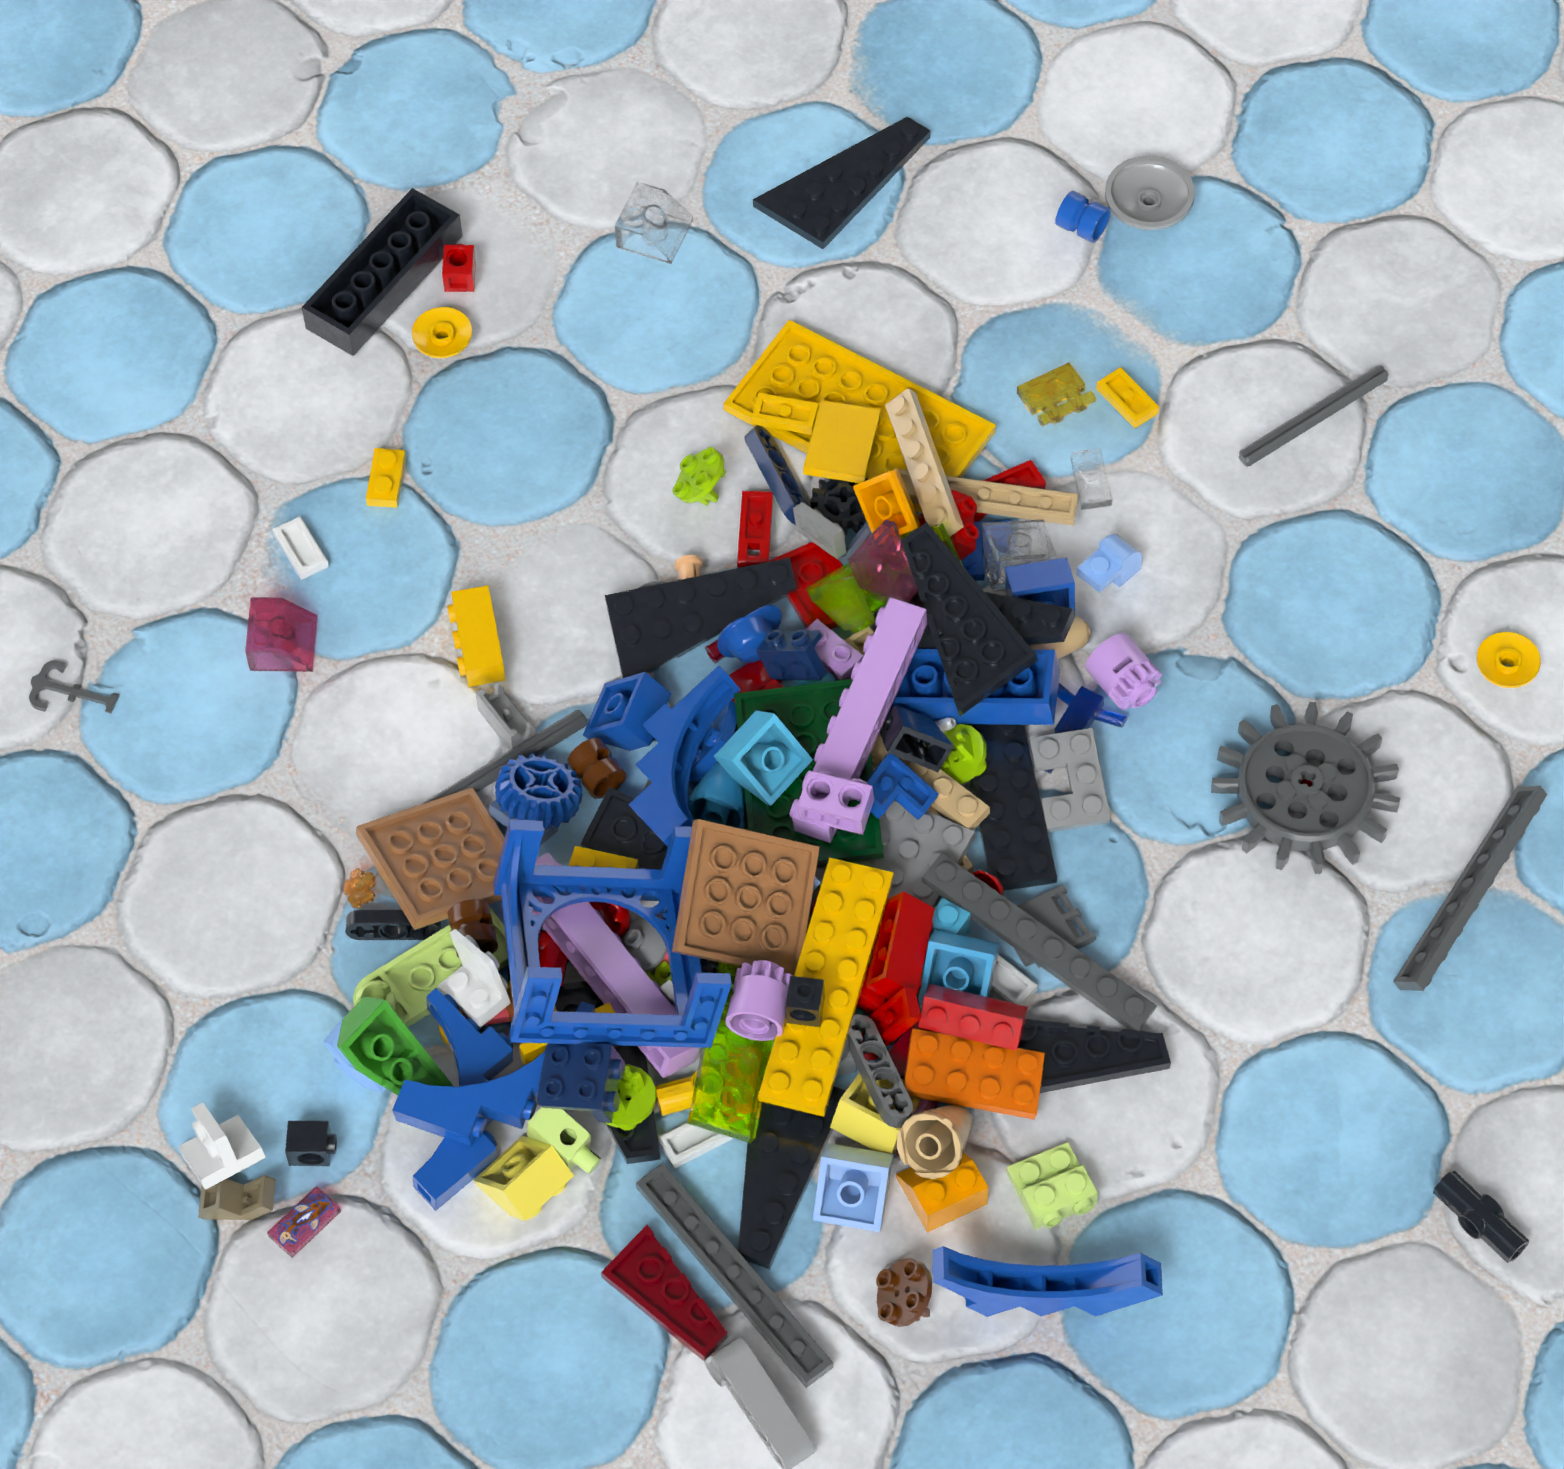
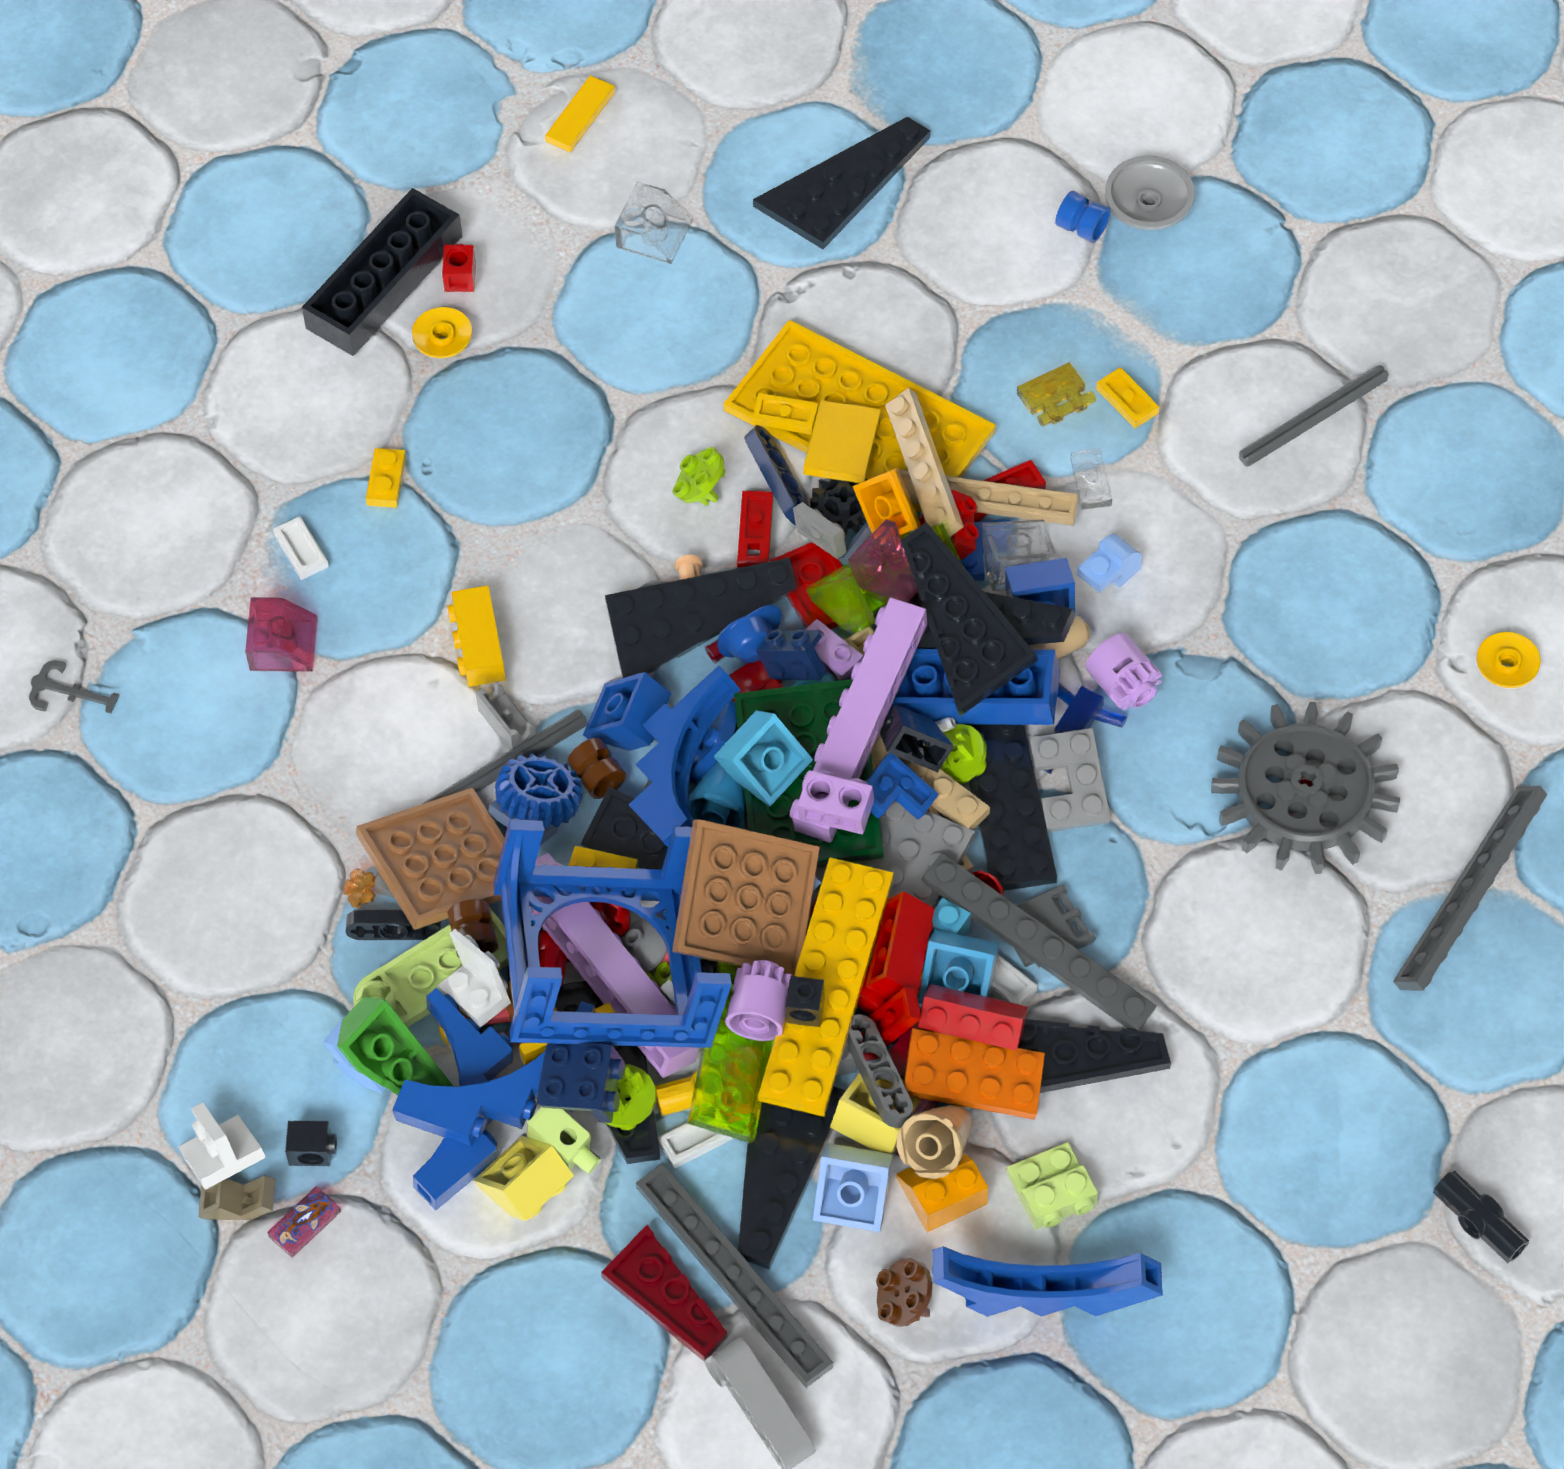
(580, 113): none -> yellow tile

